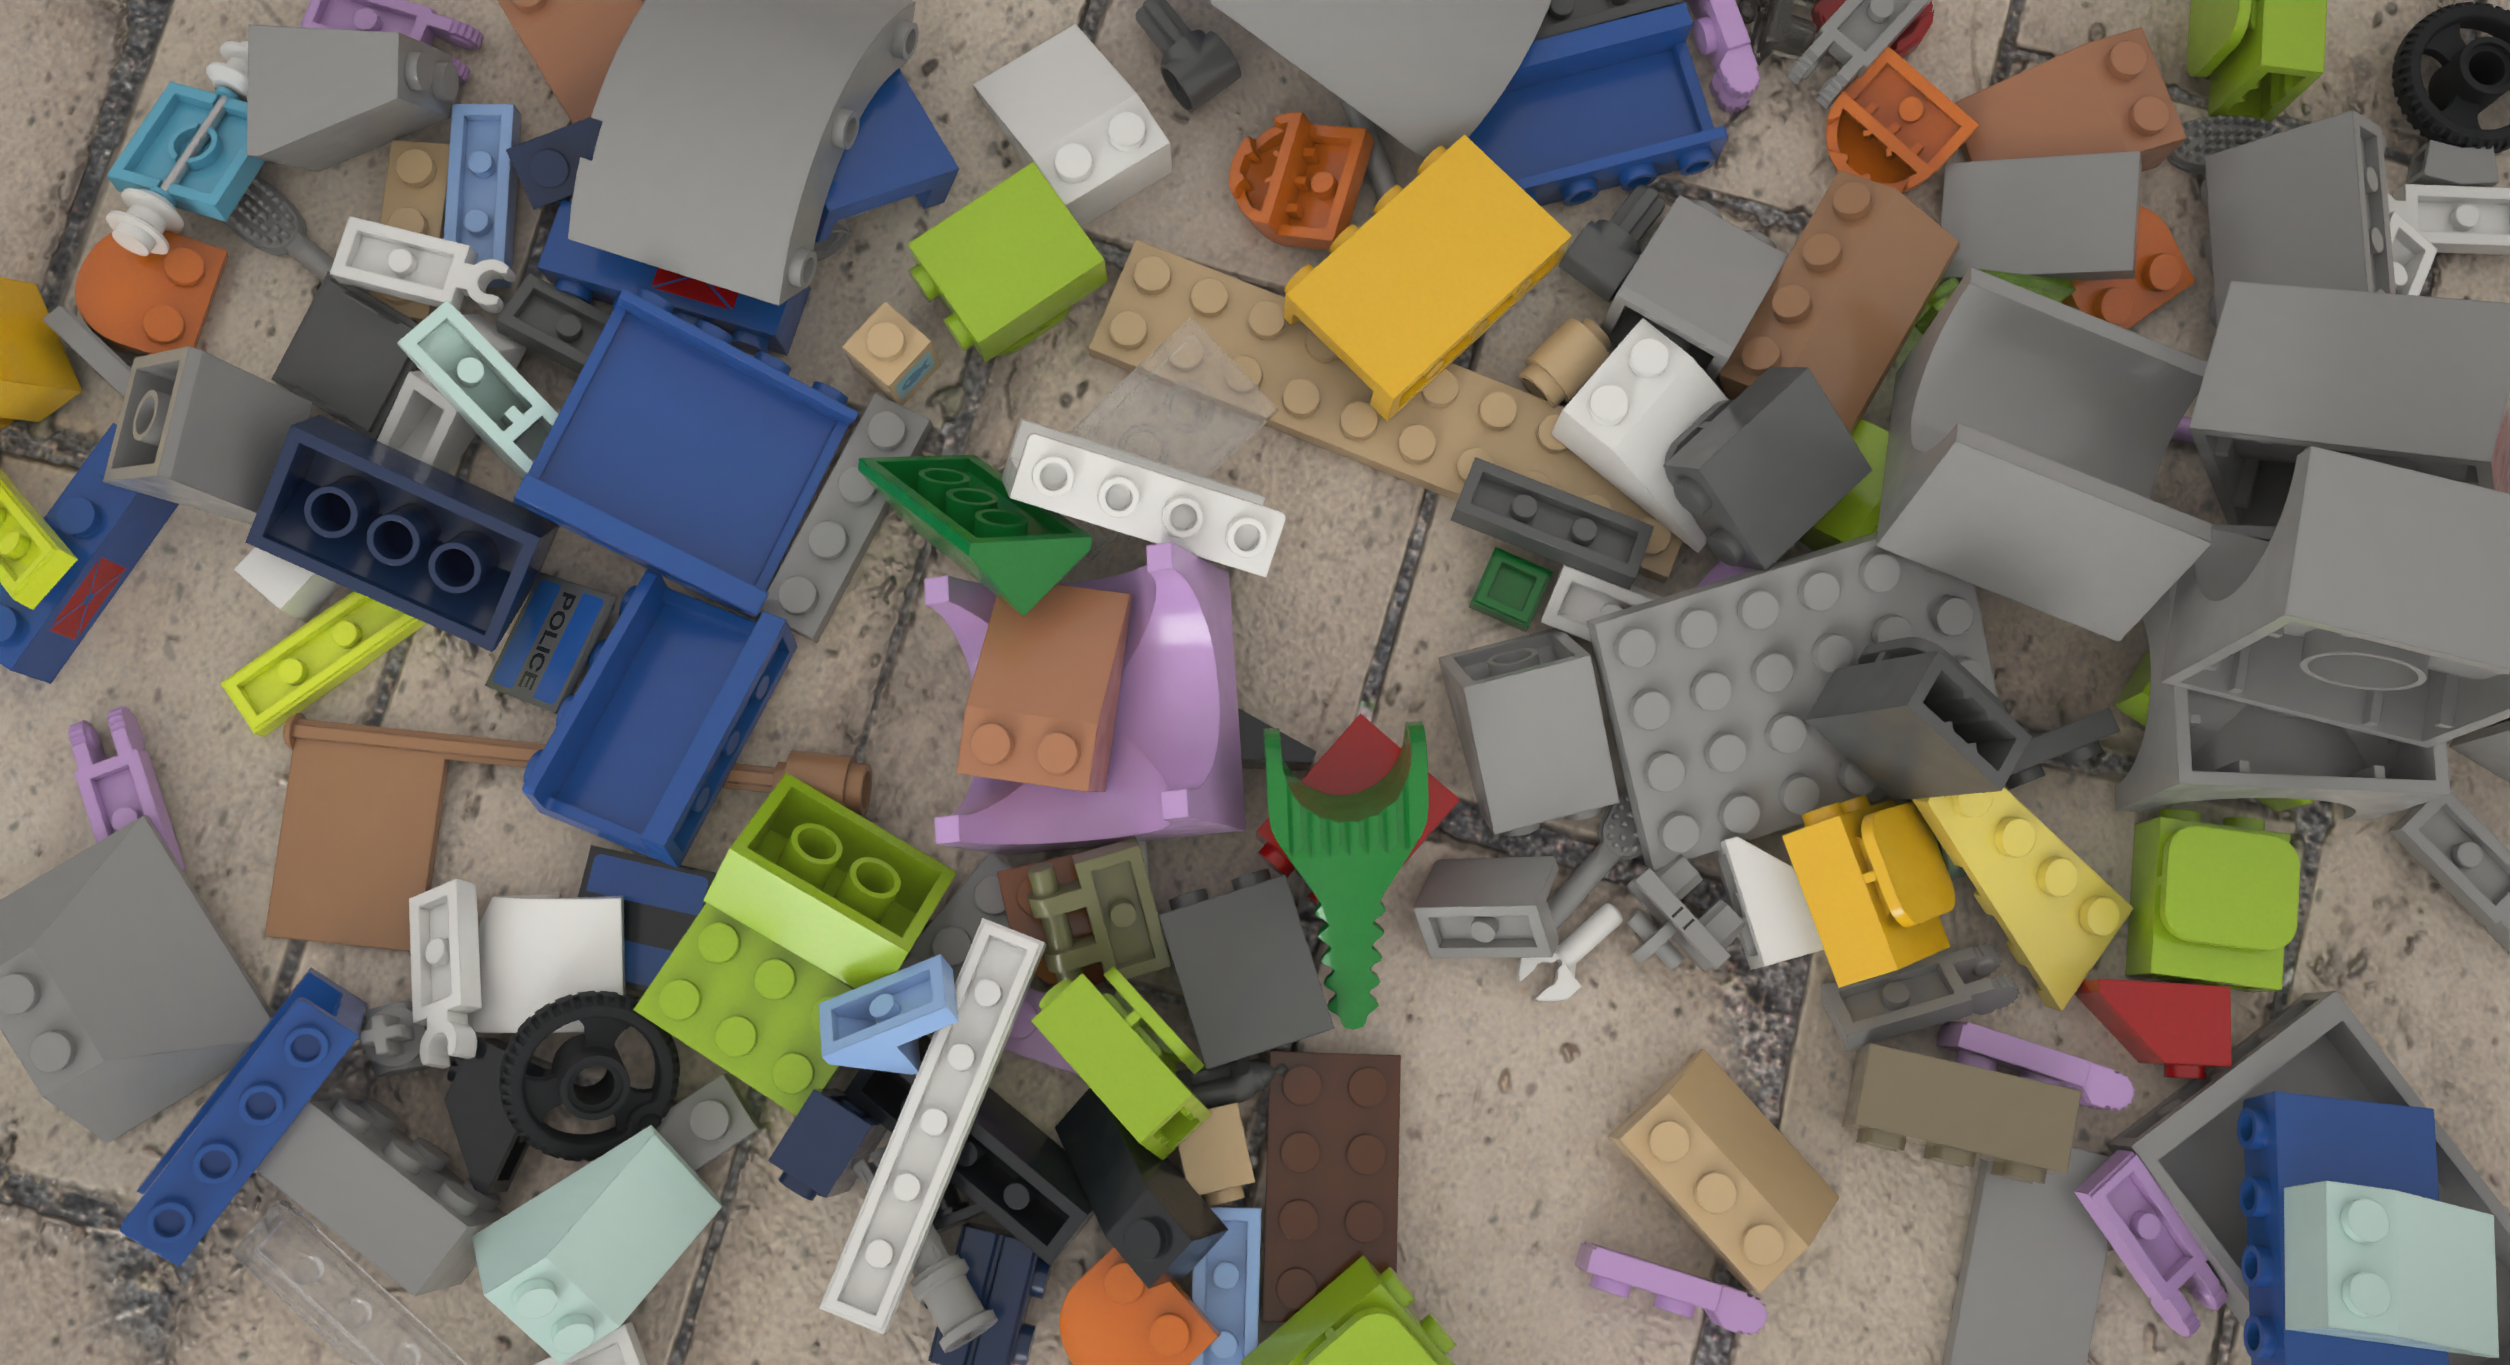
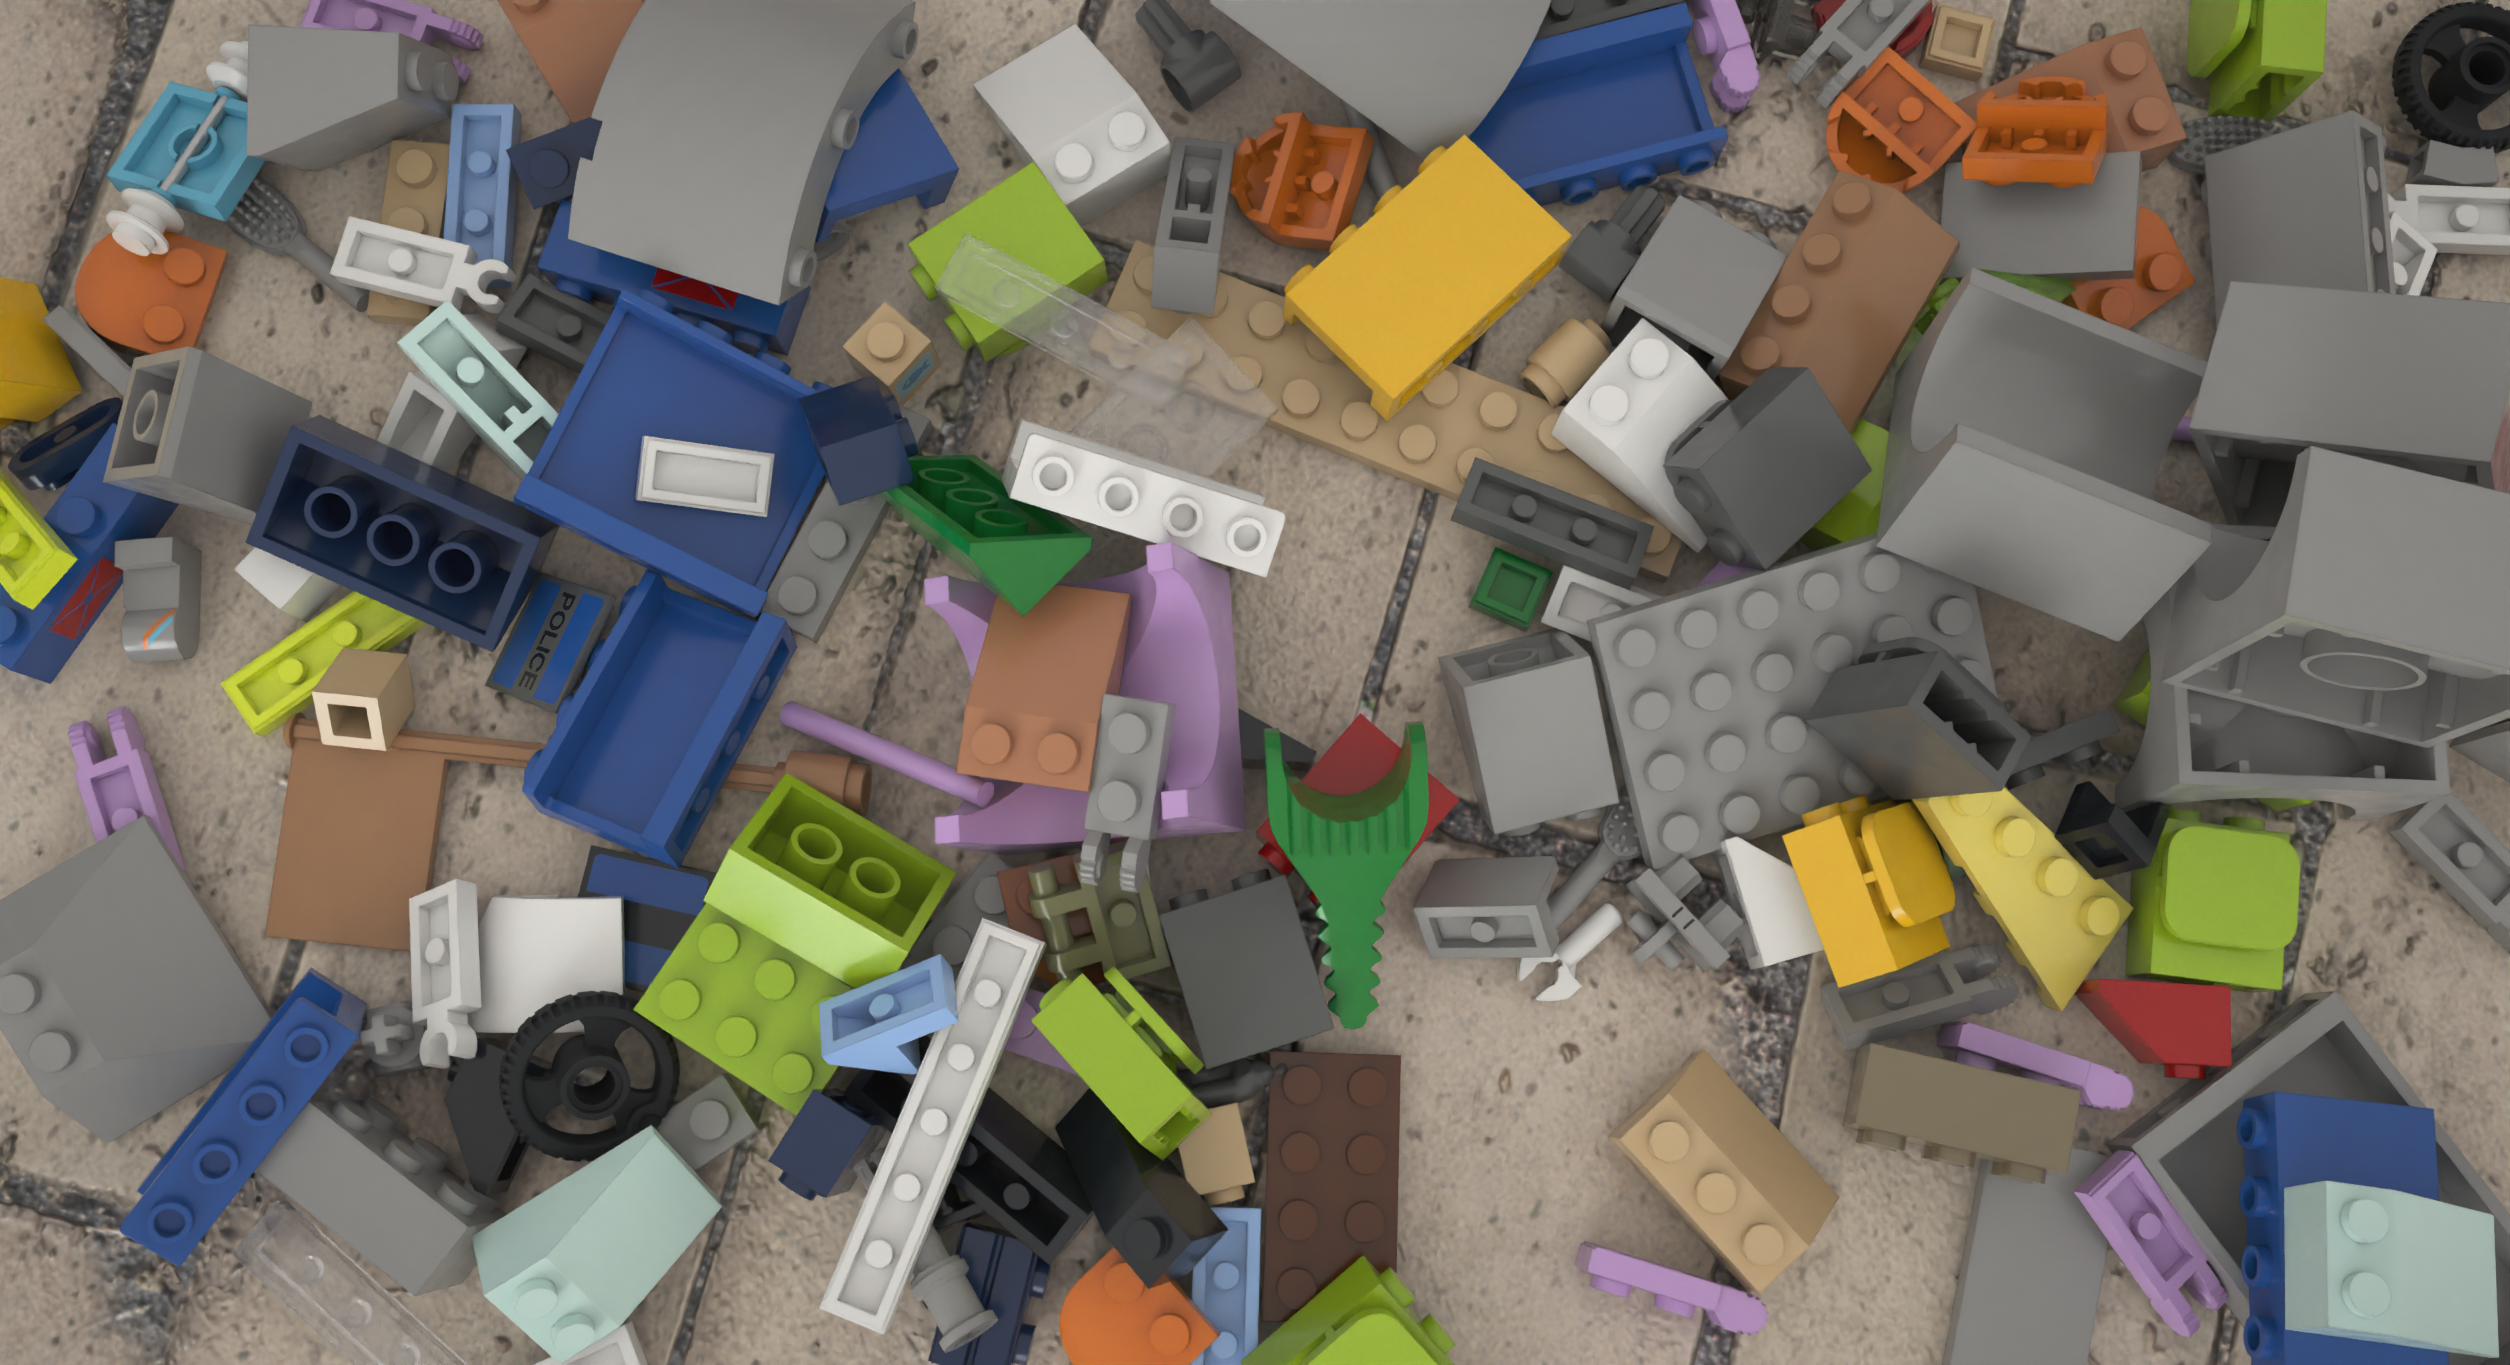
(60, 452): none -> dark blue plate
(160, 598): none -> light grey leg
(348, 356): dark grey piece -> none
(364, 699): none -> tan brick
(704, 476): none -> white tile
(860, 439): none -> dark blue brick
(887, 754): none -> lavender bar
(1063, 322): none -> clear tile
(1126, 786): none -> light grey hinge
(1192, 226): none -> light grey slope
(1957, 43): none -> tan tile
(2039, 135): none -> orange slope
(2106, 837): none -> black panel

